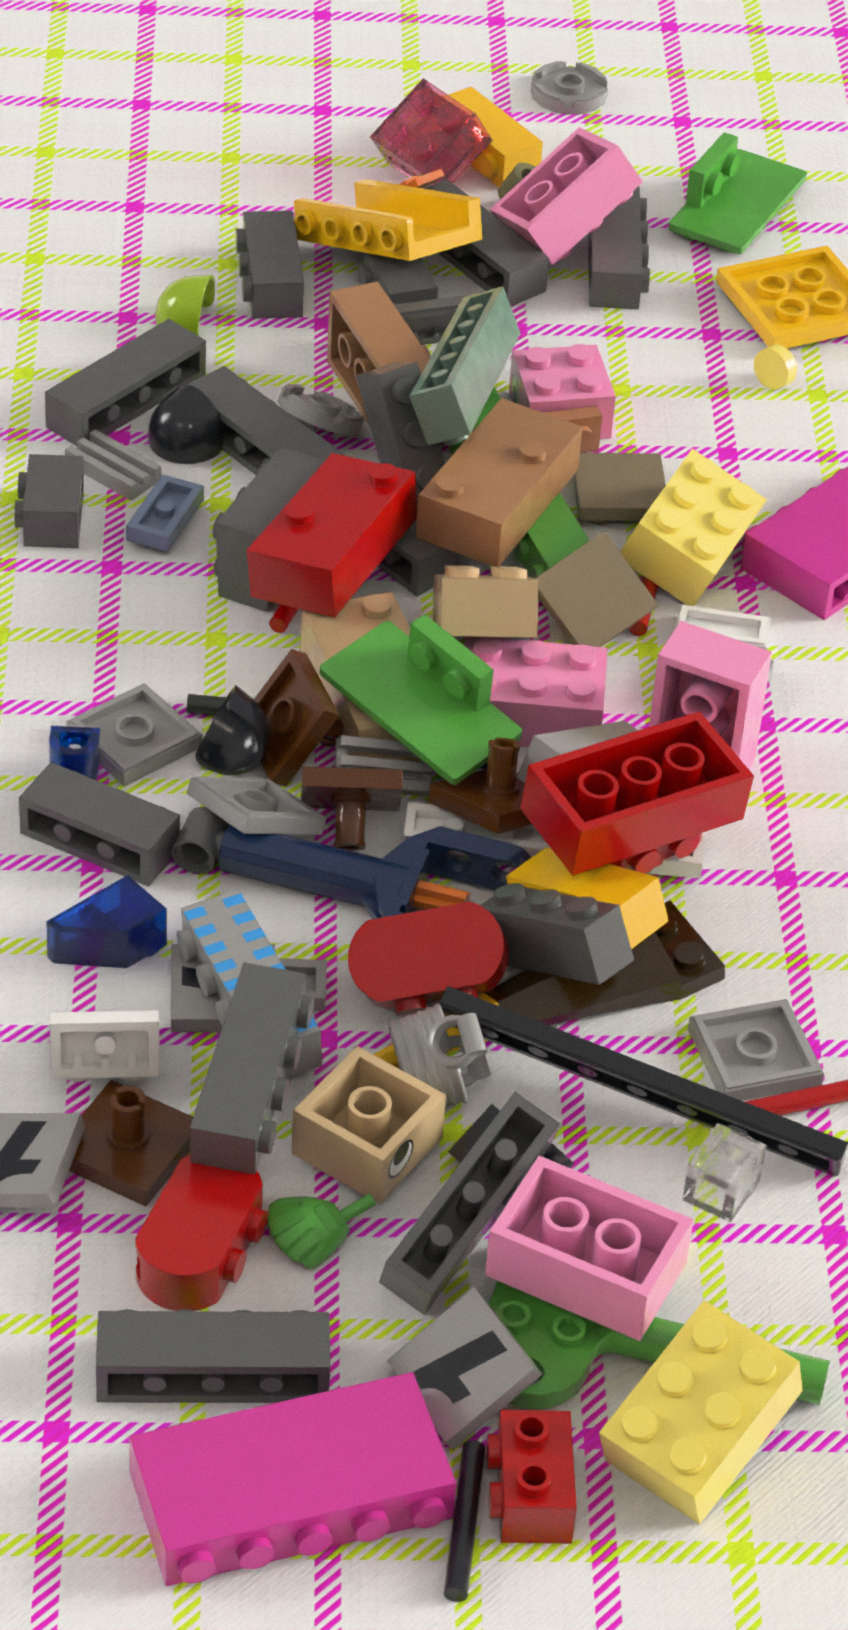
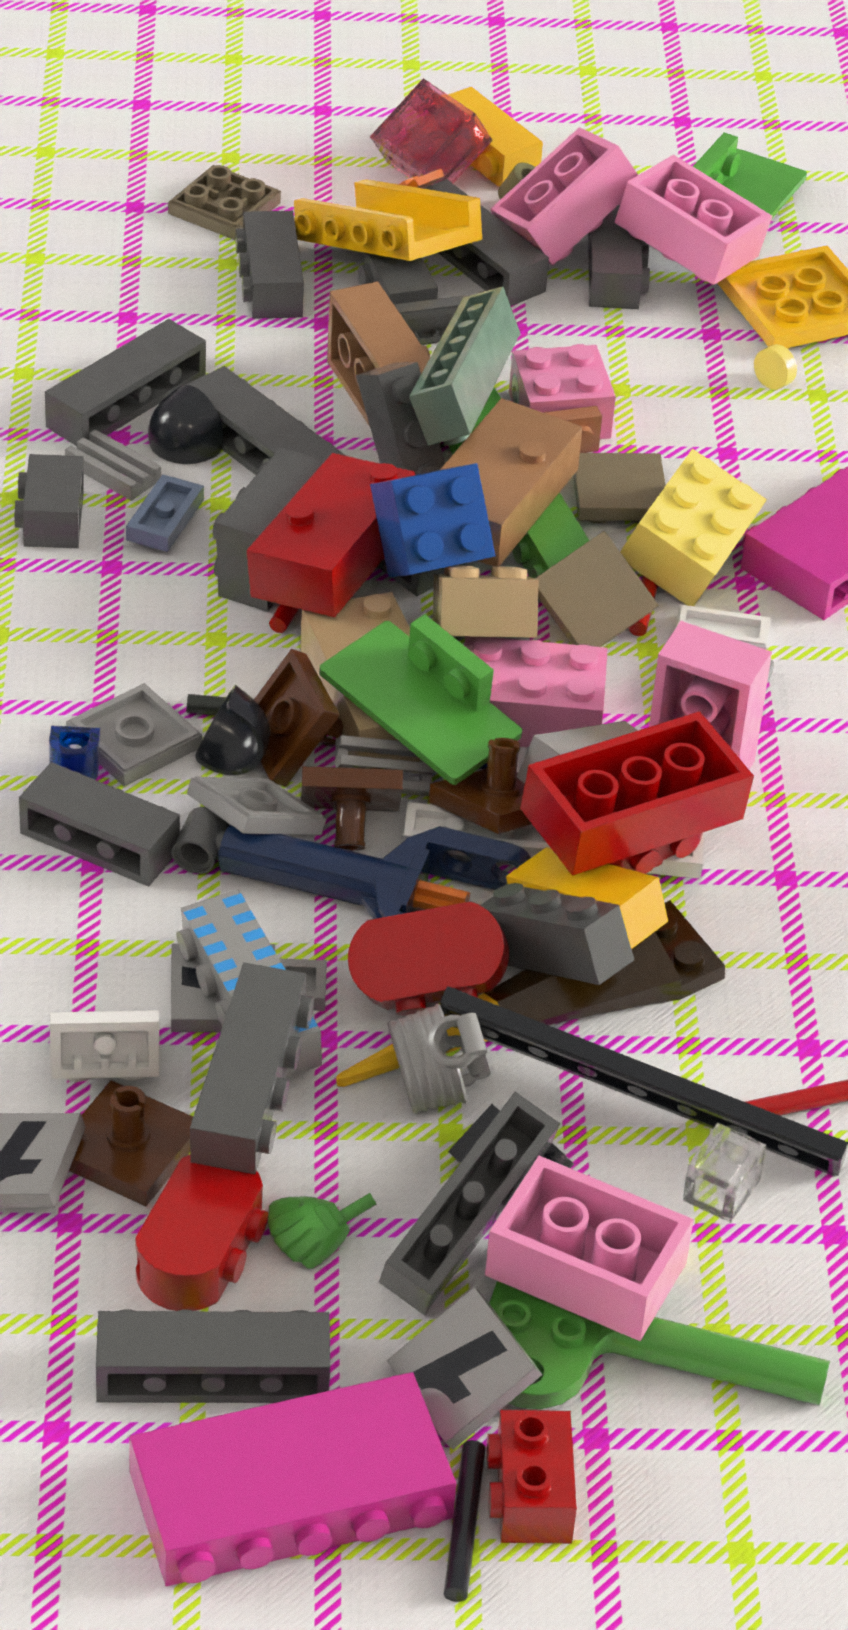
(109, 928): clear blue slope -> none
(184, 299): lime helmet -> none
(220, 198): none -> dark tan tile
(321, 410): light grey tile -> none
(368, 1124): tan brick -> none
(432, 520): none -> blue brick
(569, 88): light grey tile -> none
(693, 219): none -> bright pink brick
(701, 1411): light yellow brick -> none
(755, 1050): light grey tile -> none

